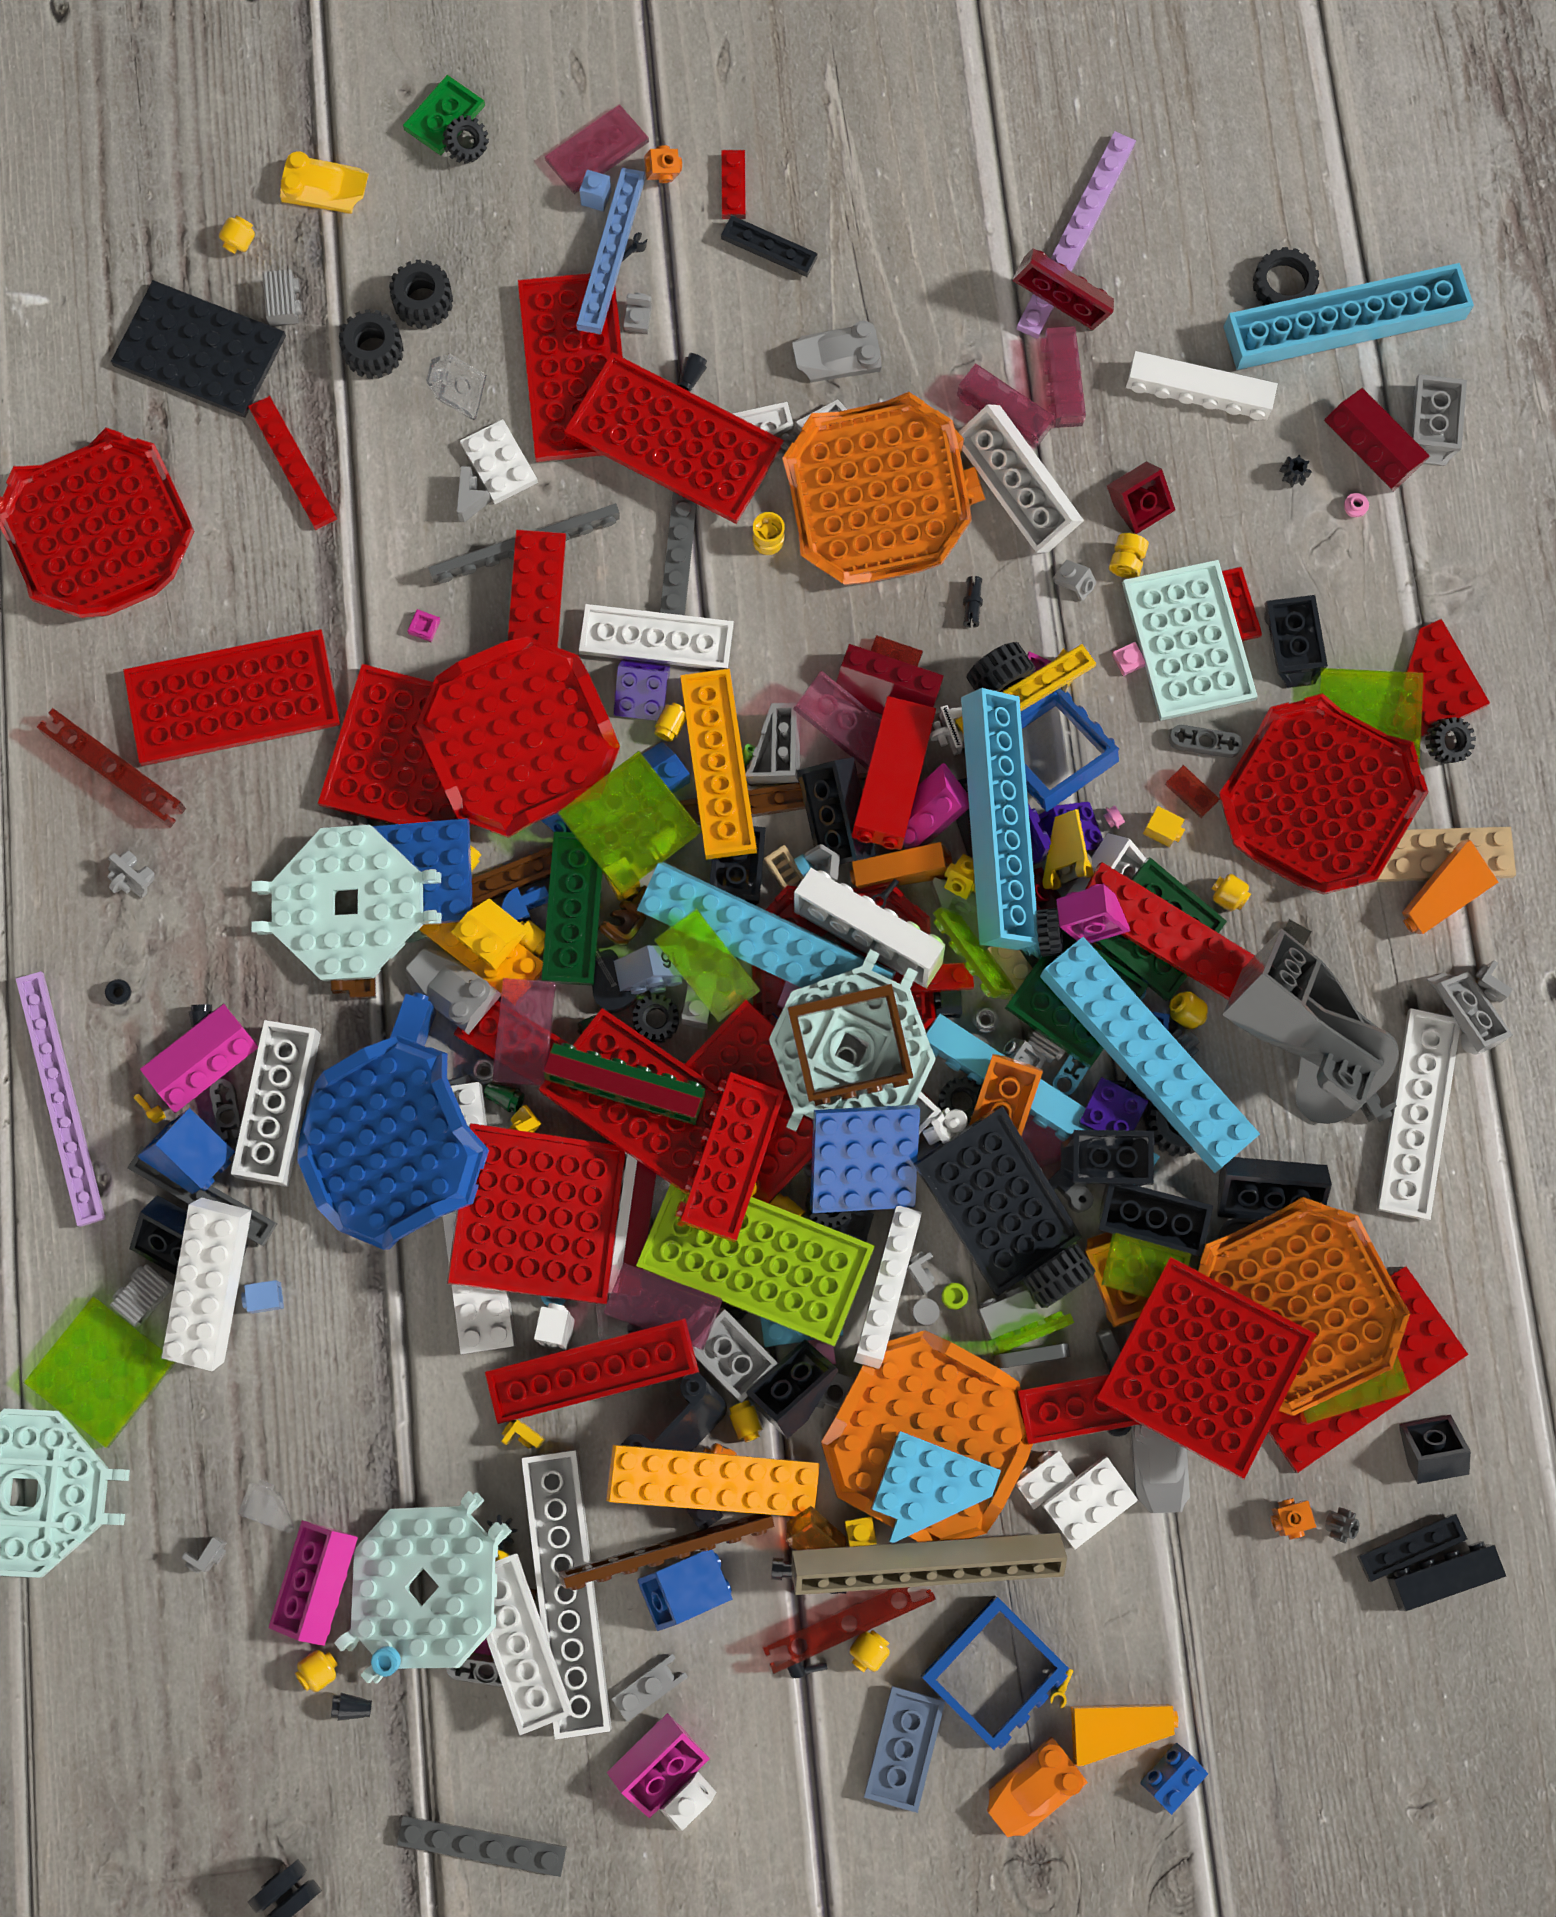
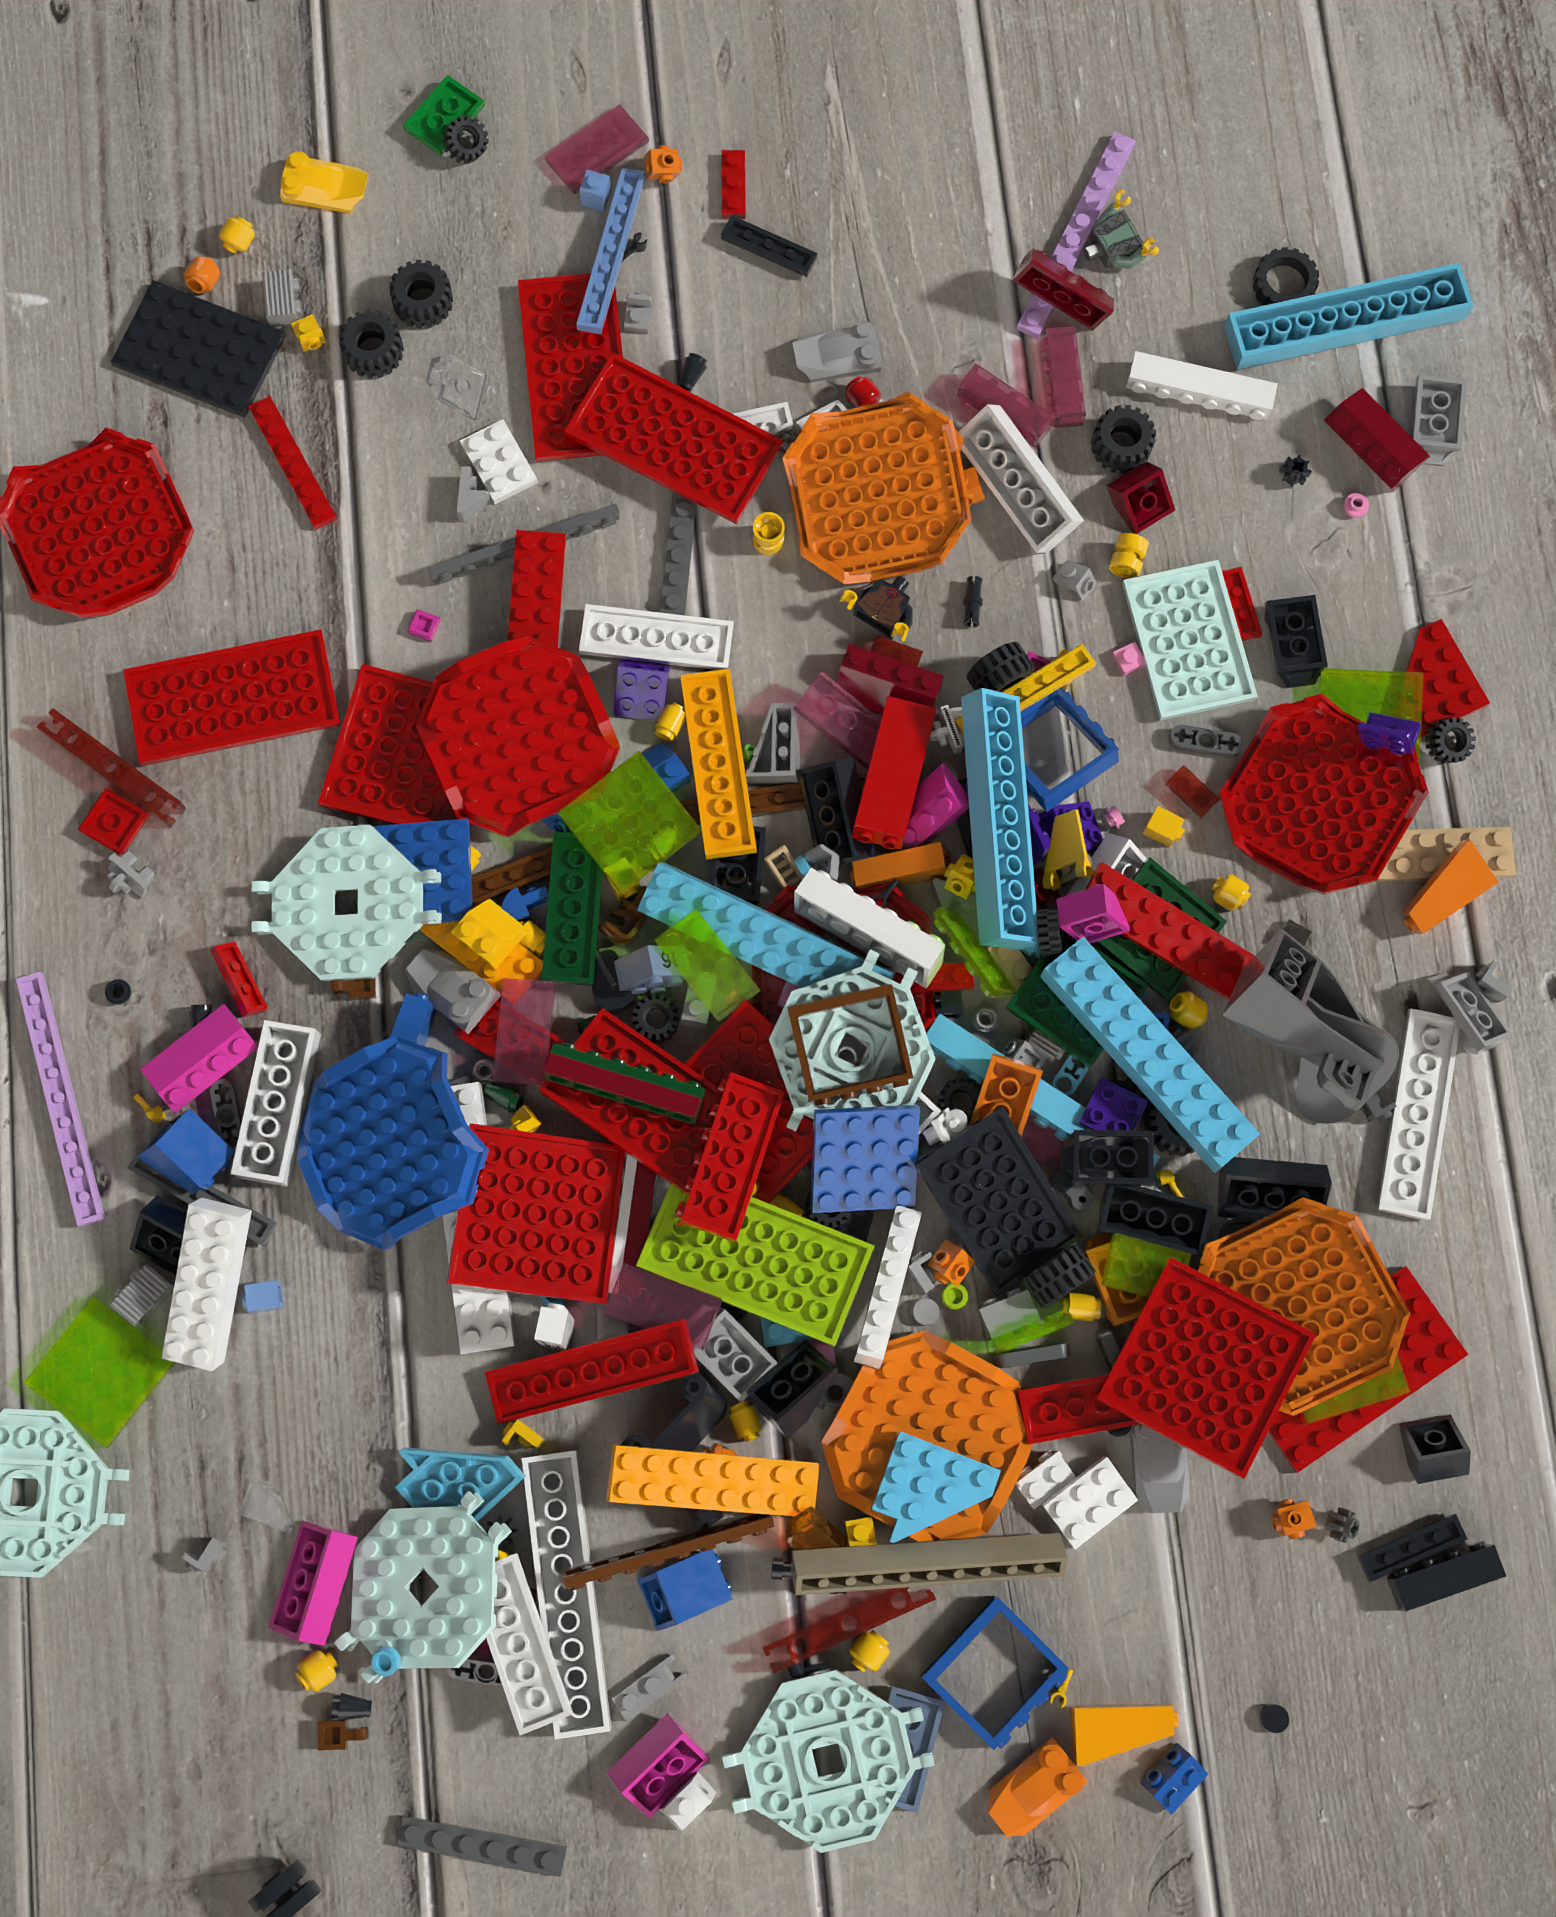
(113, 822): none -> red plate
(202, 274): none -> orange head
(238, 979): none -> red plate
(308, 333): none -> yellow bracket
(336, 1734): none -> reddish brown plate
(446, 1476): none -> medium azure wing
(835, 1807): none -> light aqua plate
(862, 392): none -> red head
(883, 606): none -> torso
(950, 1264): none -> orange brick
(1082, 1306): none -> yellow brick
(1116, 238): none -> torso
(1129, 422): none -> black tyre
(1166, 1176): none -> yellow hand
(1274, 1718): none -> black tile
(1389, 733): none -> dark purple bracket

